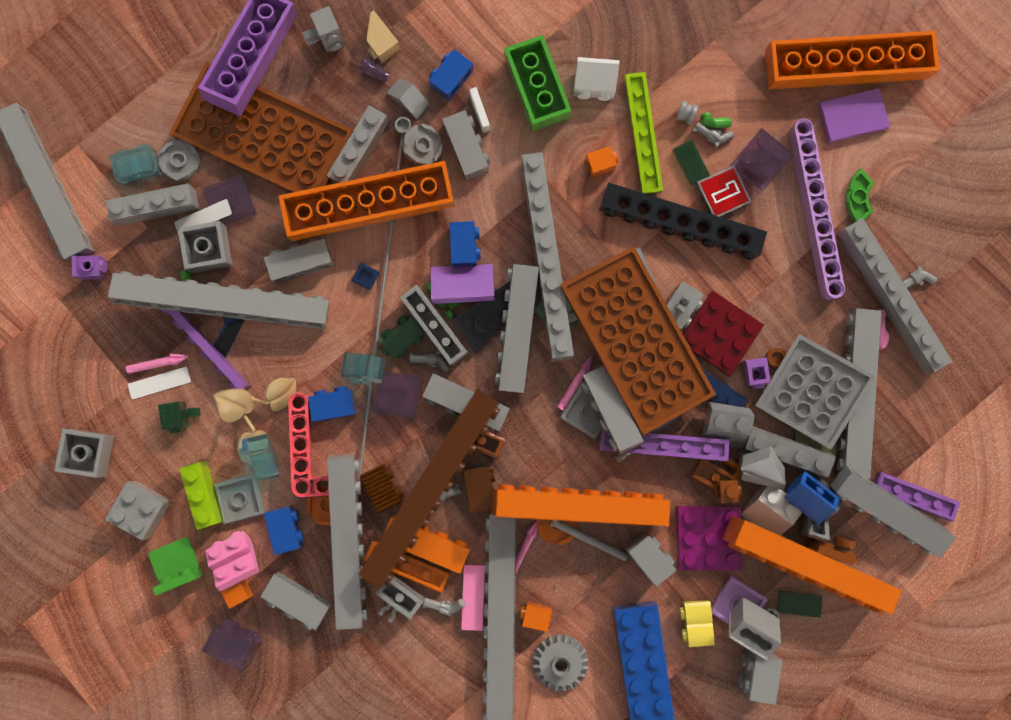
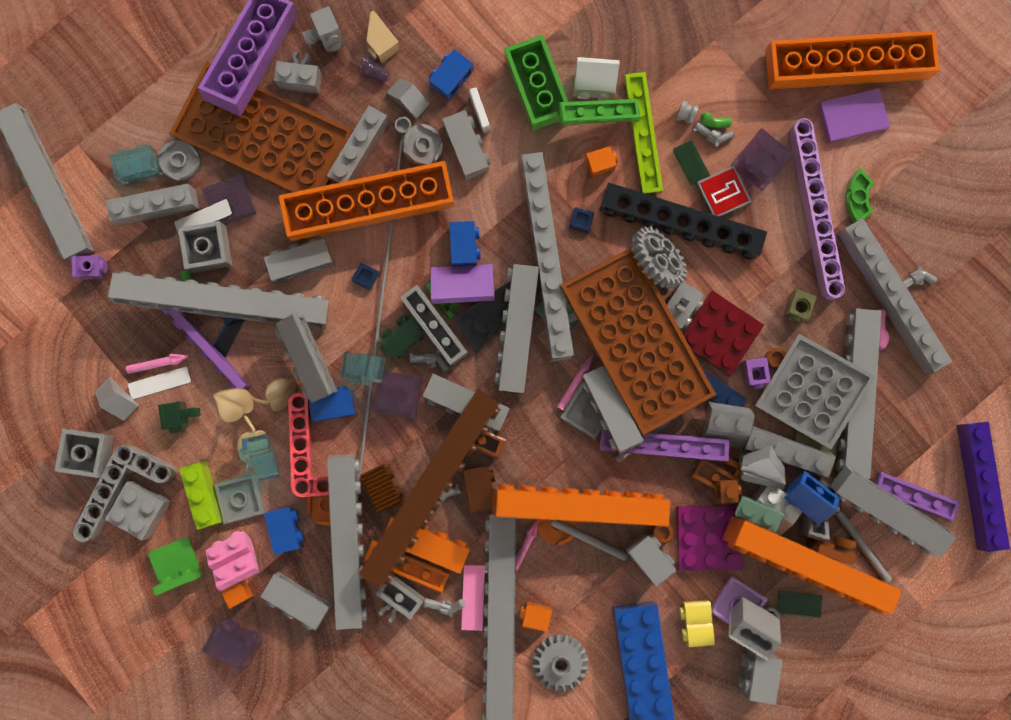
(115, 400): none -> light grey slope
(115, 486): none -> light grey beam
(298, 76): none -> light grey brick
(306, 357): none -> light grey slope
(581, 220): none -> dark blue tile
(598, 111): none -> bright green tile
(658, 257): none -> light grey gear
(662, 533): none -> dark orange tile
(759, 514): none -> sand green brick
(806, 300): none -> olive brick
(863, 546): none -> light grey bar
(983, 486): none -> dark purple brick

